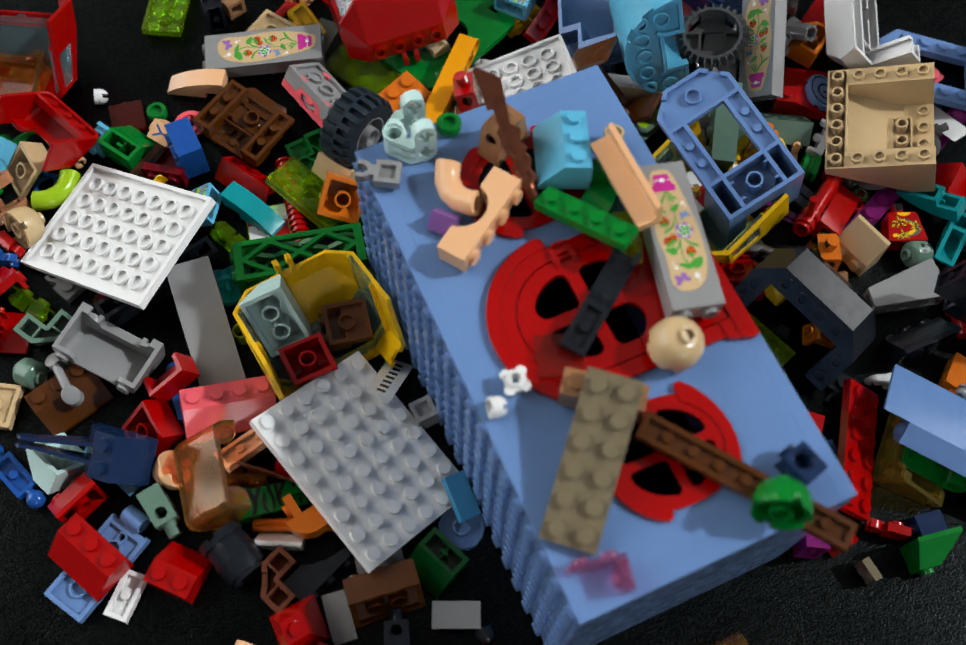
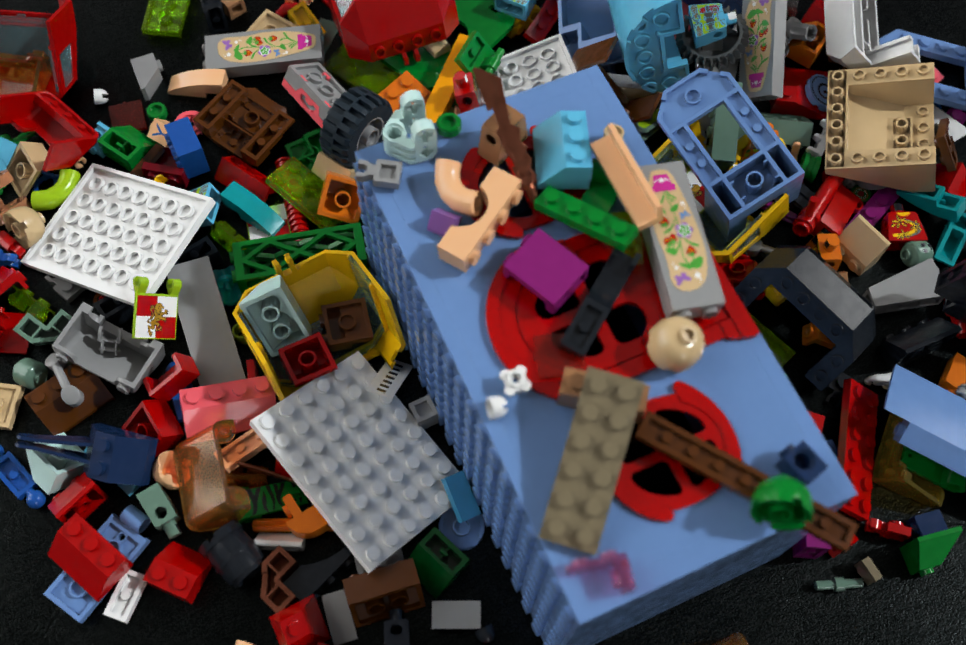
(101, 338): none -> light grey piece
(147, 73): none -> light grey slope
(155, 313): none -> flag
(252, 368): none -> red tile
(478, 54): none -> green plate
(546, 269): none -> magenta panel
(709, 22): none -> torso
(838, 584): none -> sand green bar
(946, 145): none -> reddish brown wing

